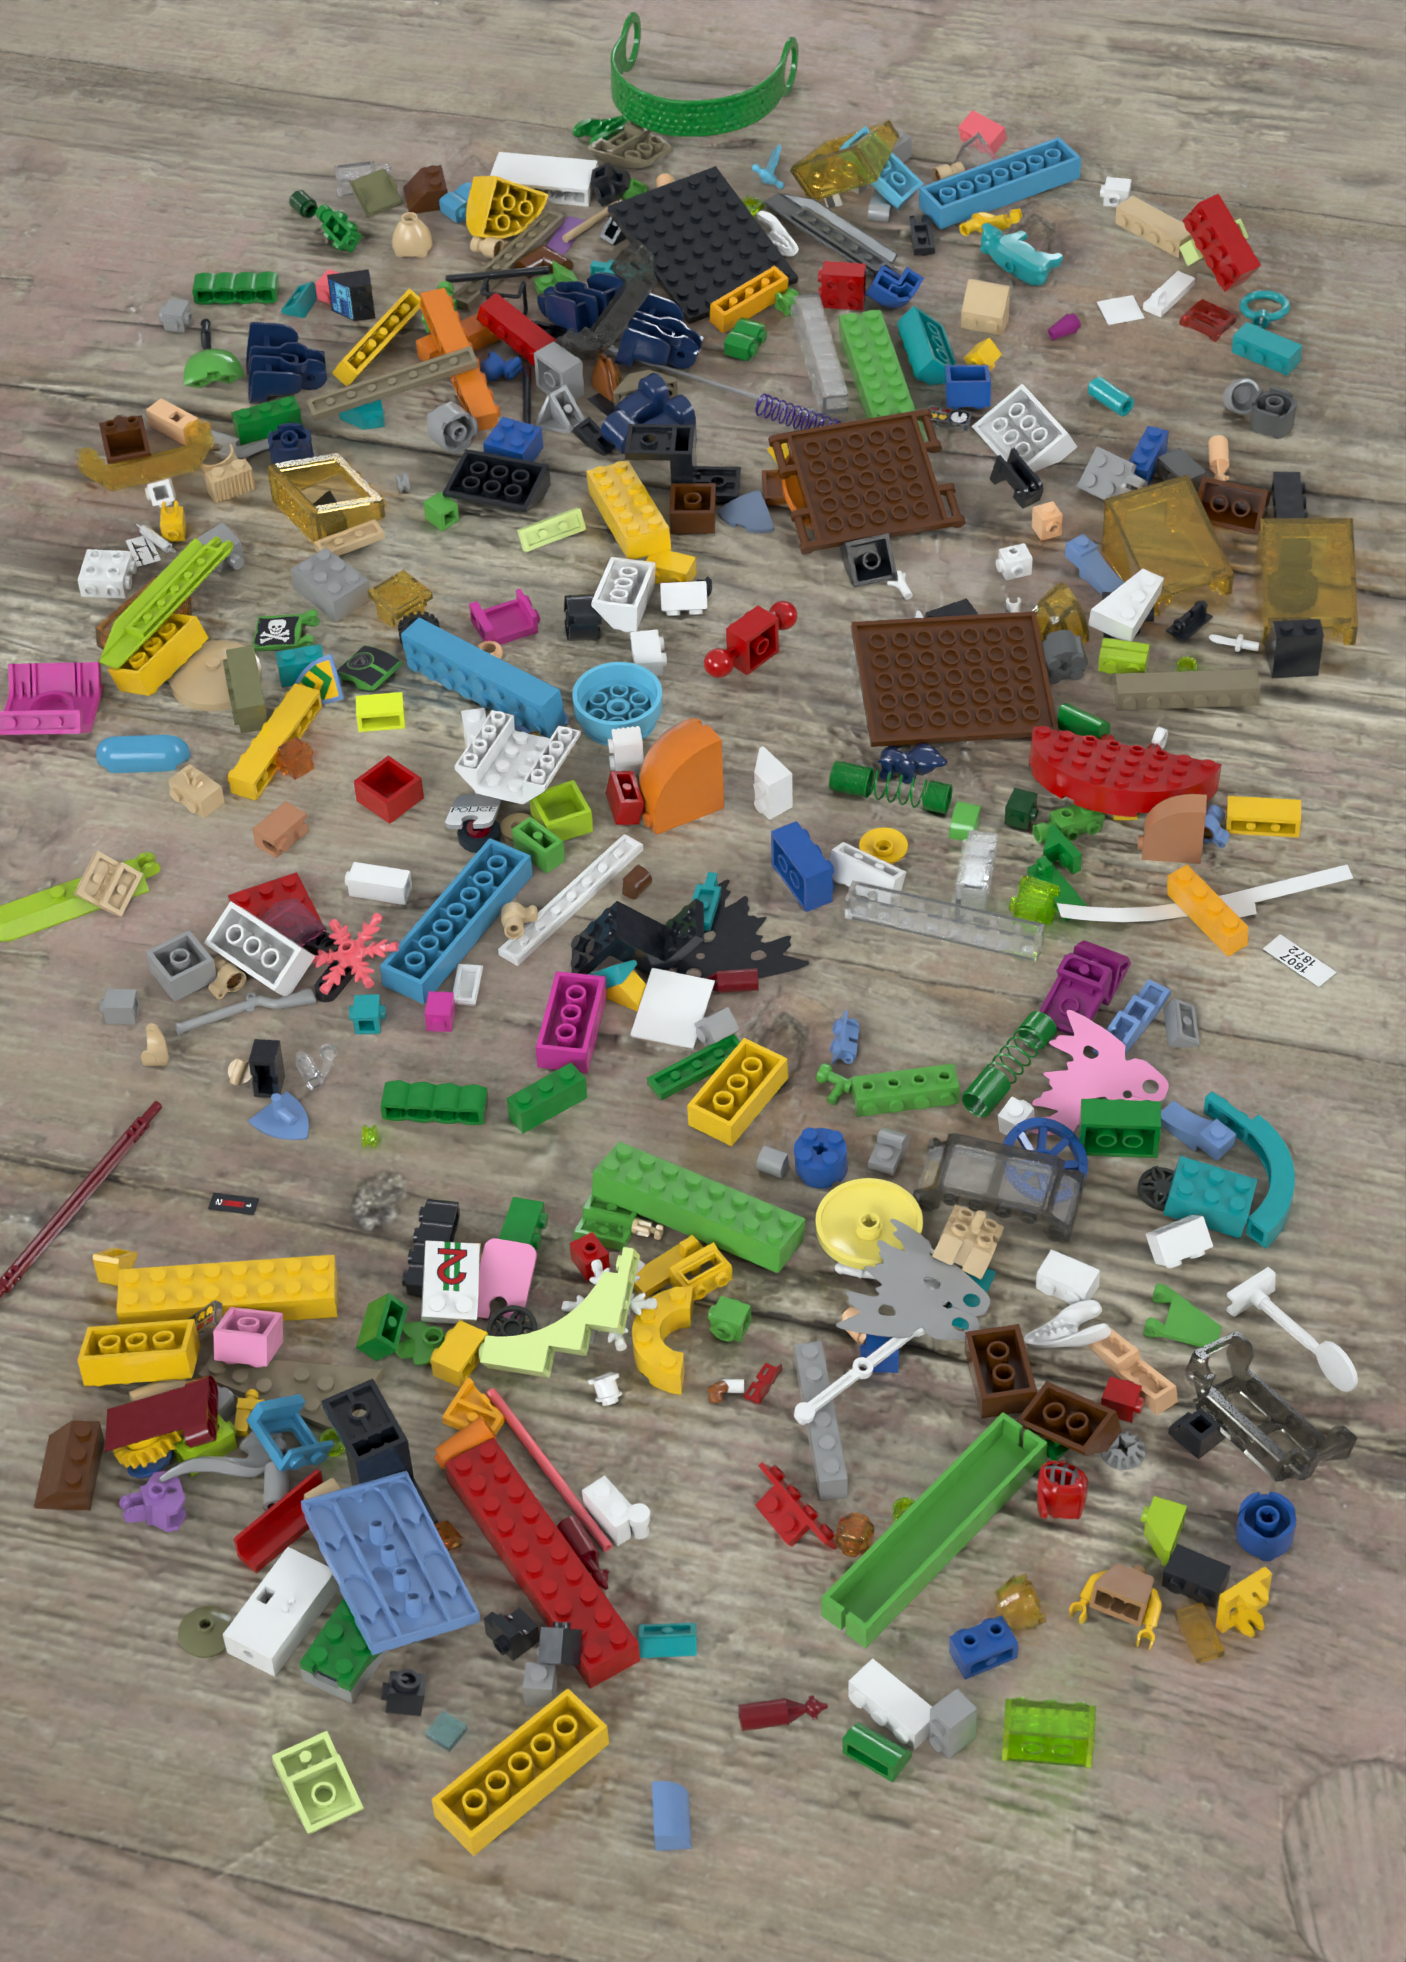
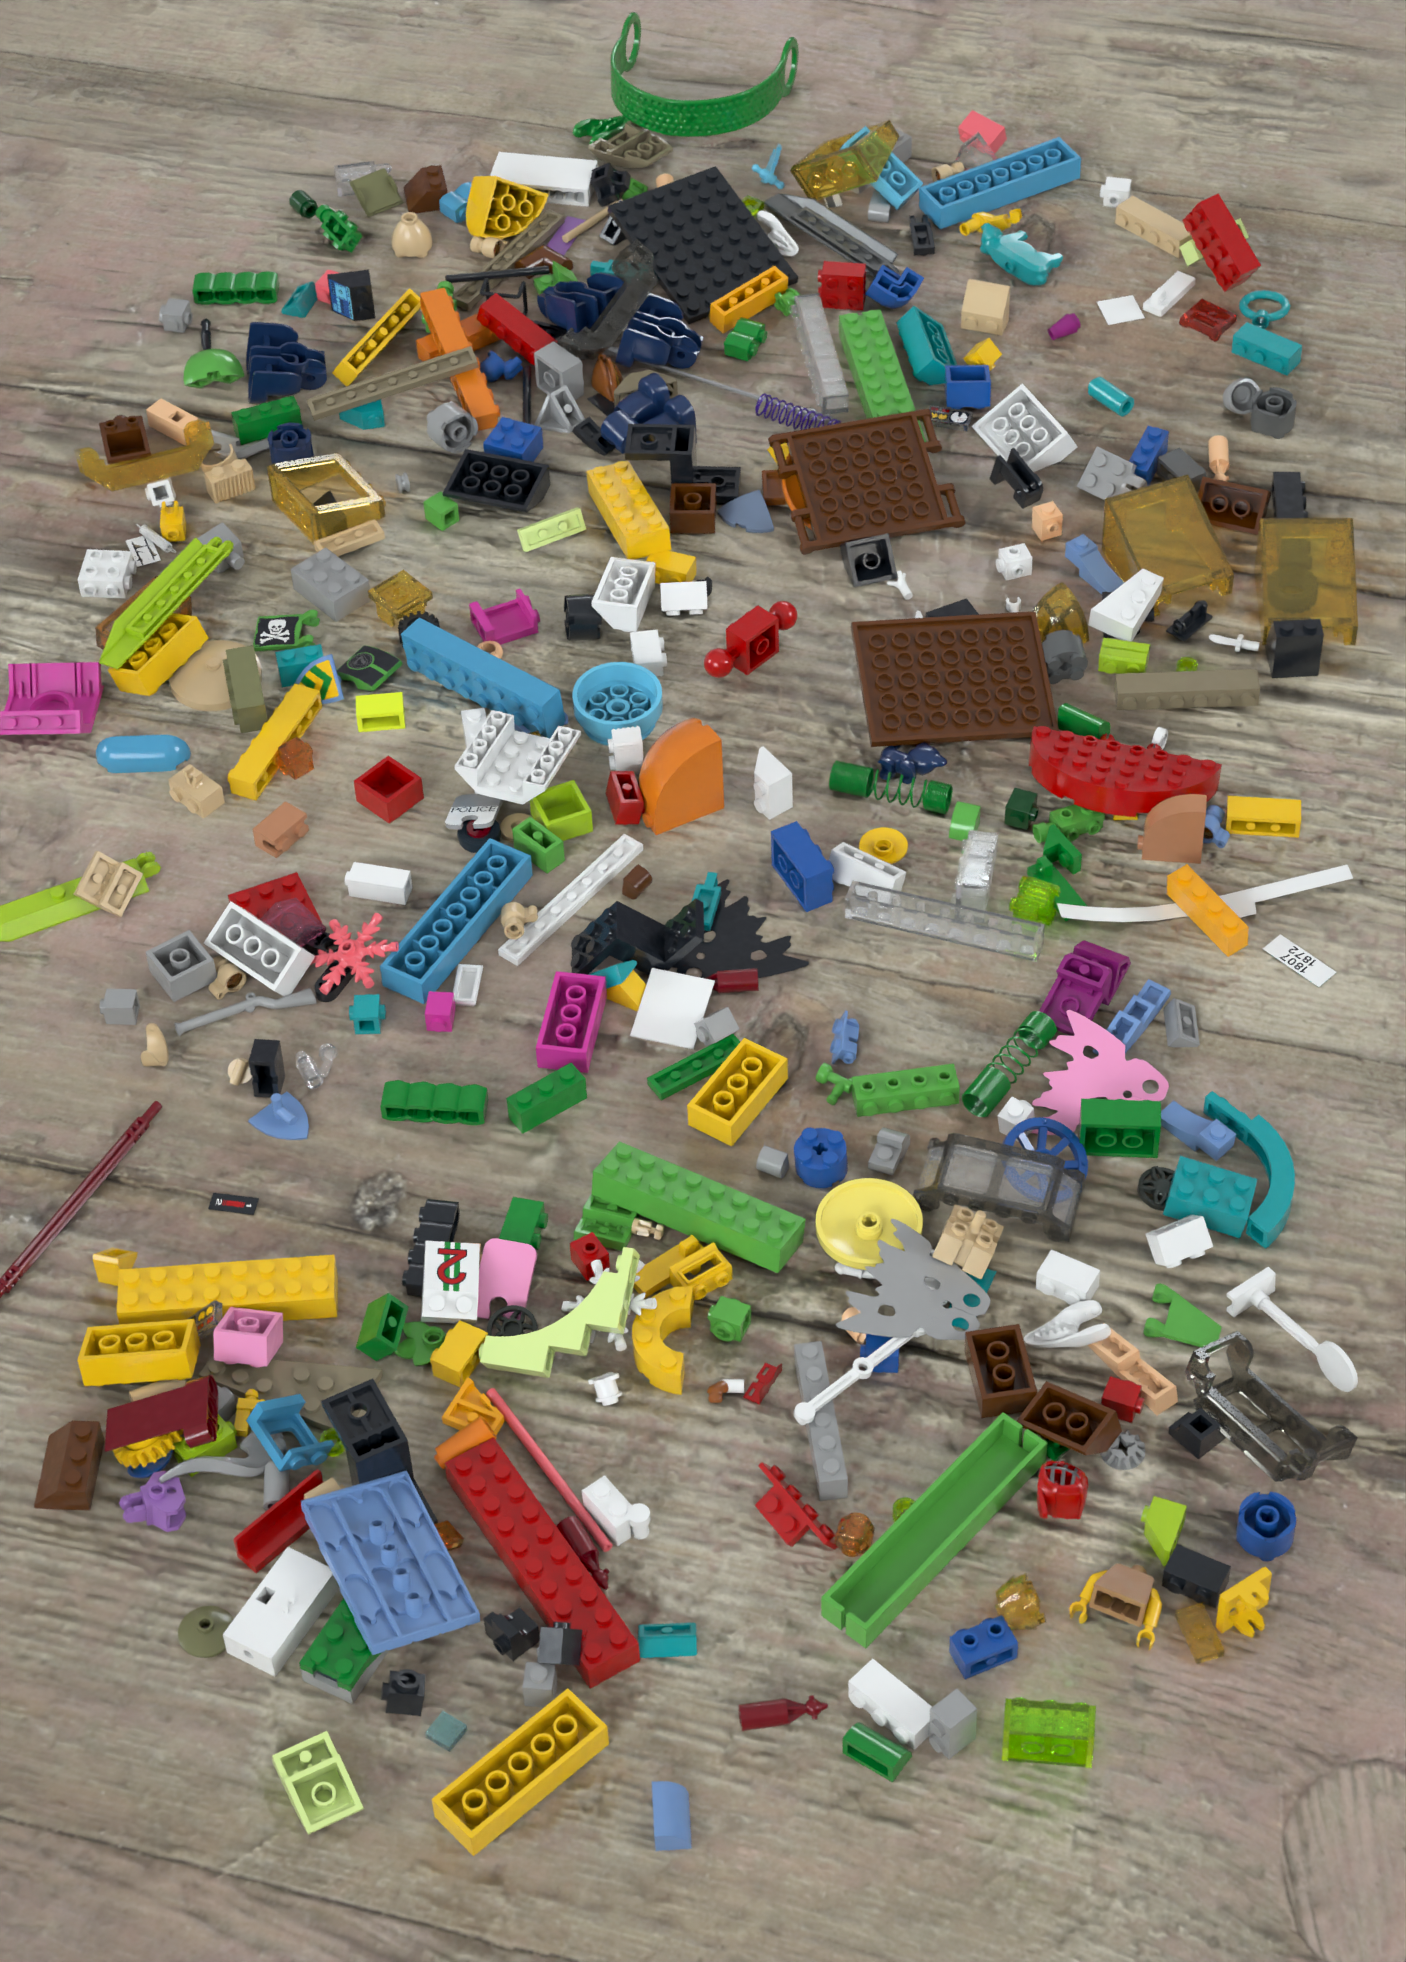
(369, 1136): clear neon green bush -> none

